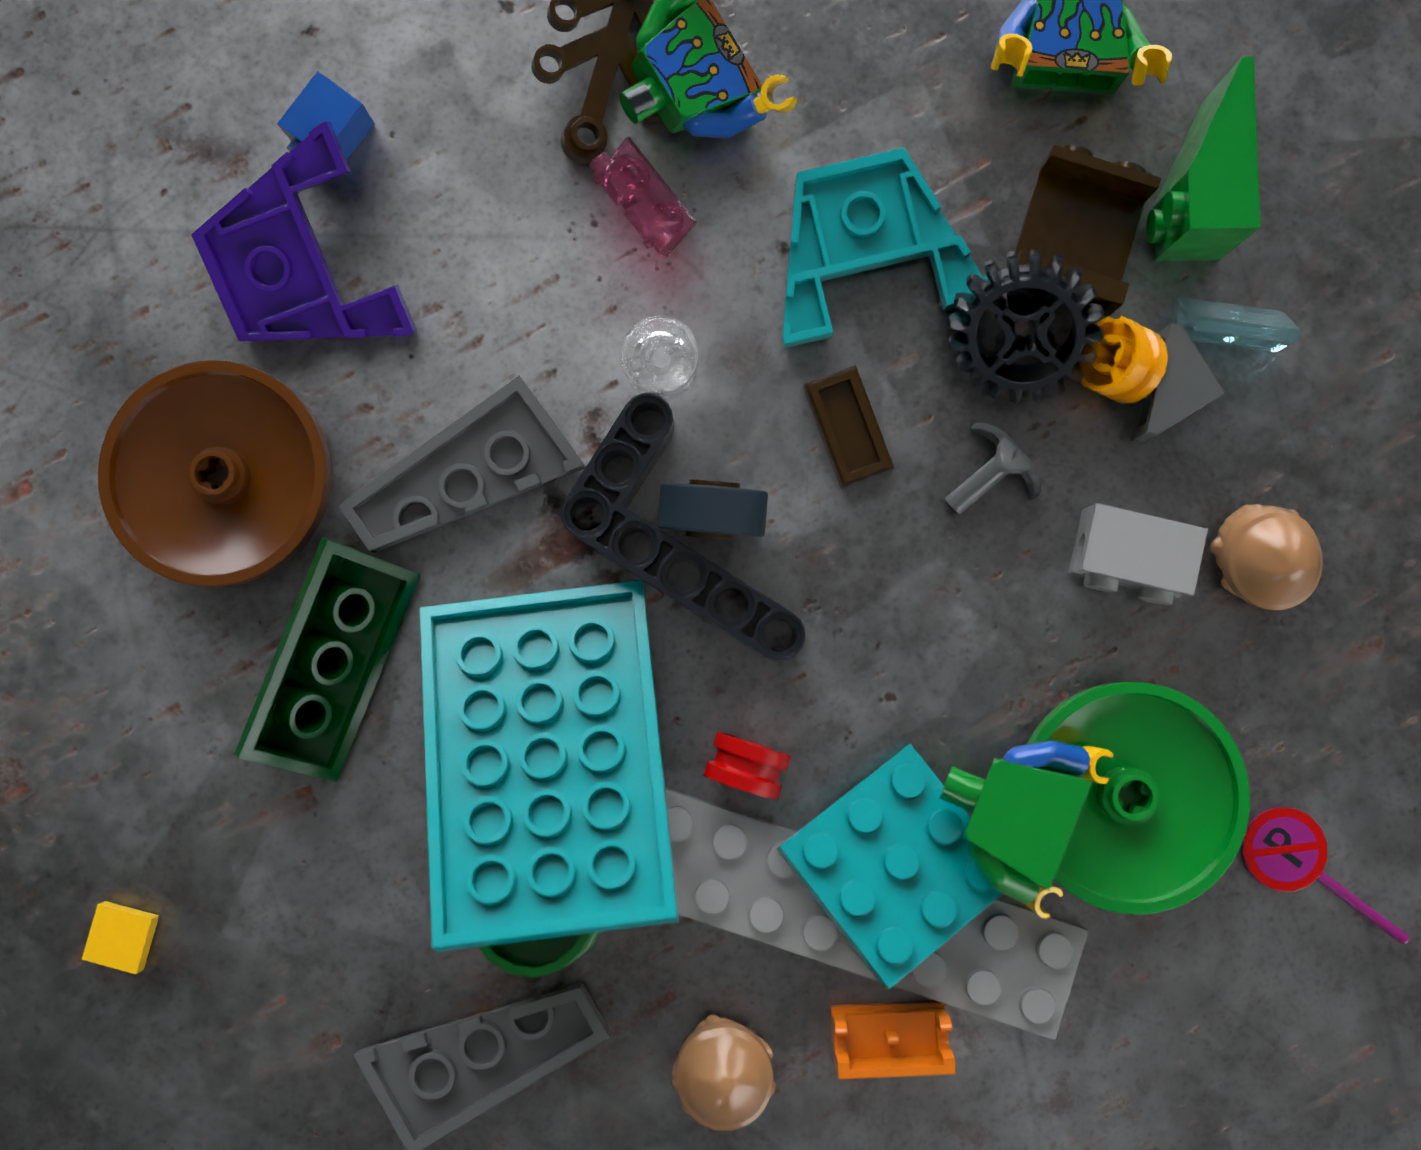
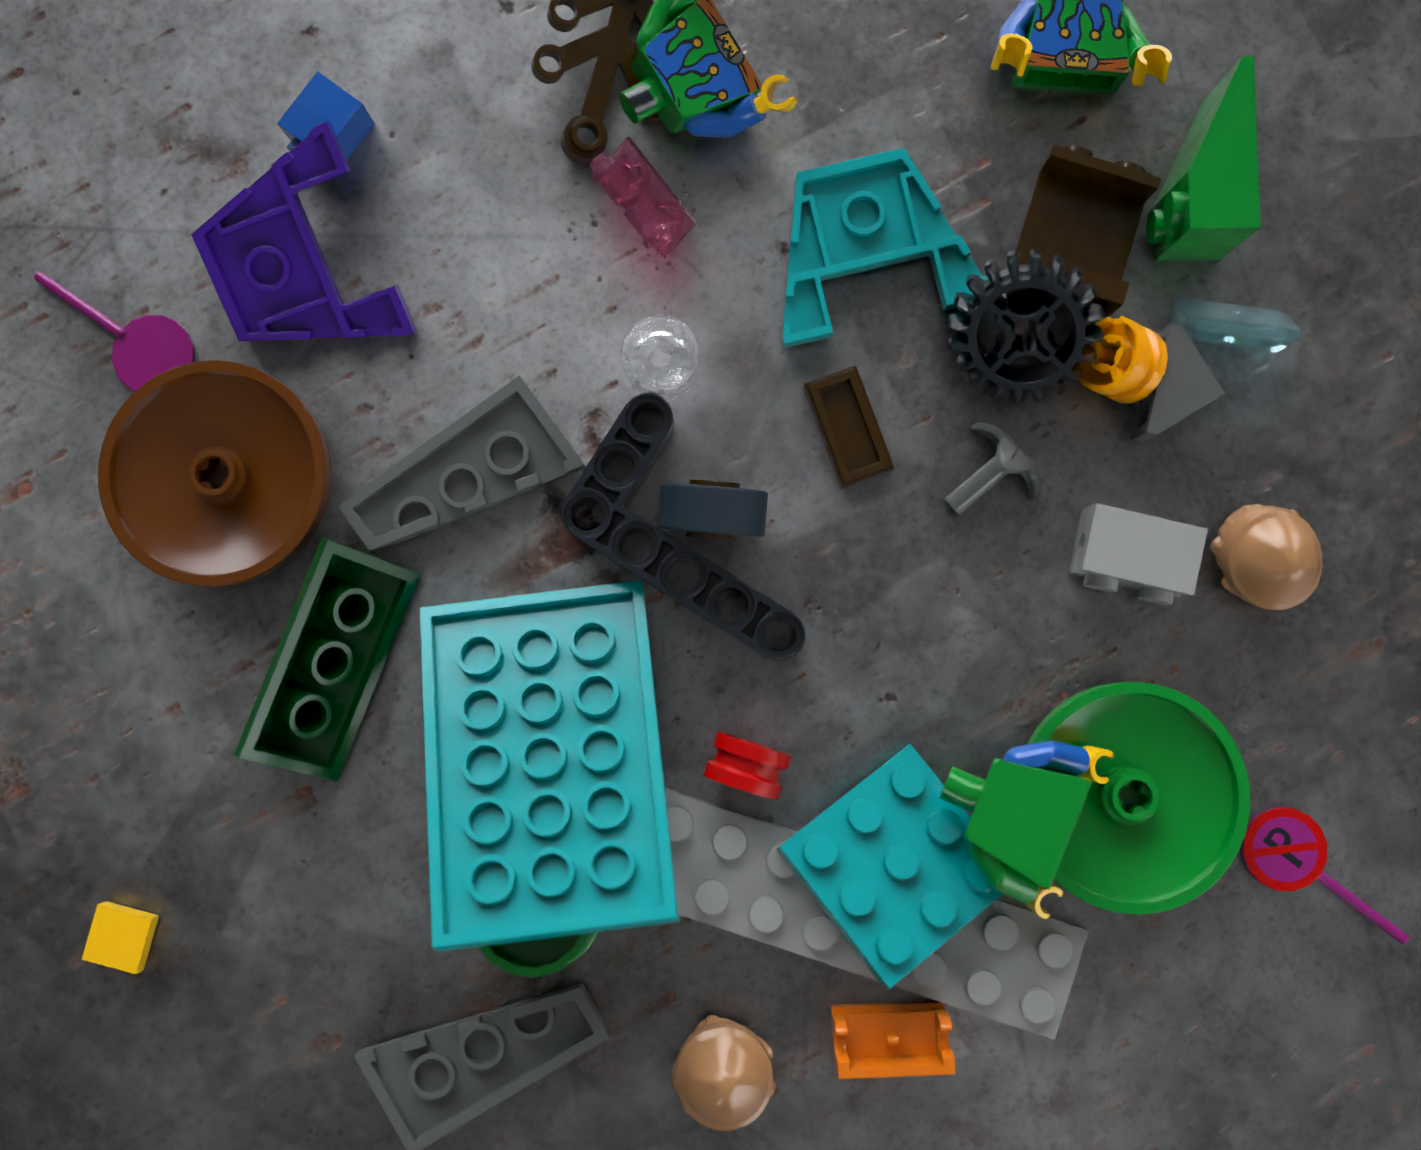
(142, 347): none -> magenta piece

